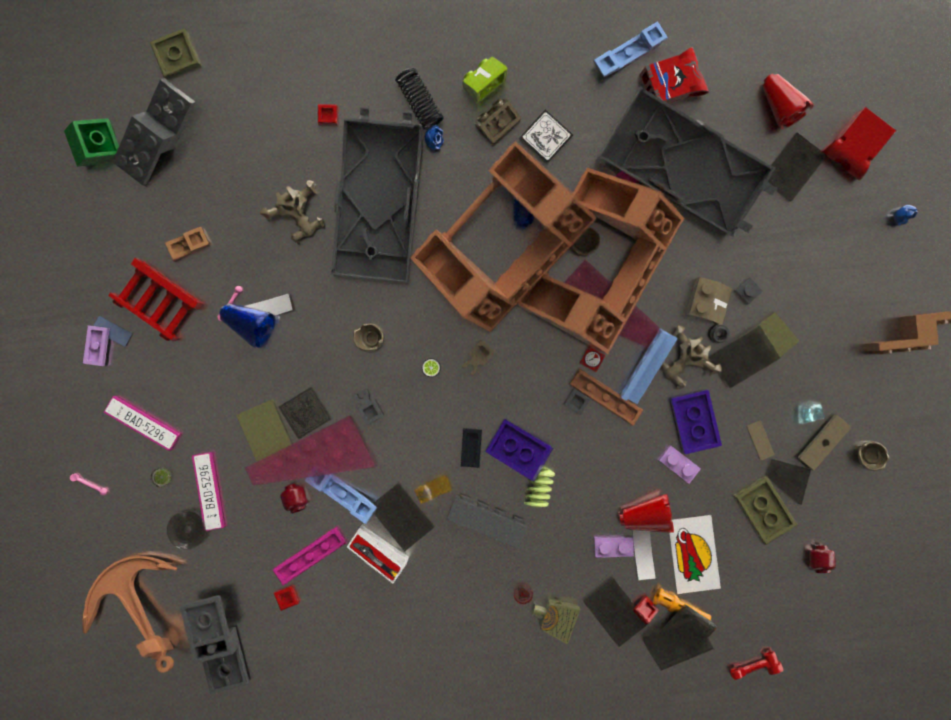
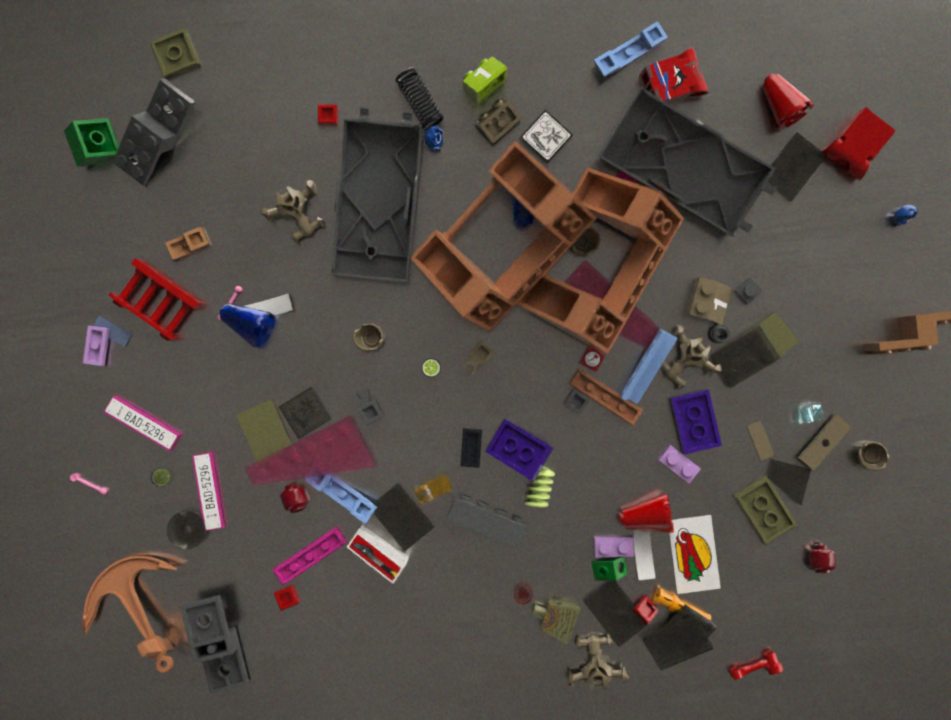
(596, 671): none -> dark tan piece
(609, 569): none -> green bracket

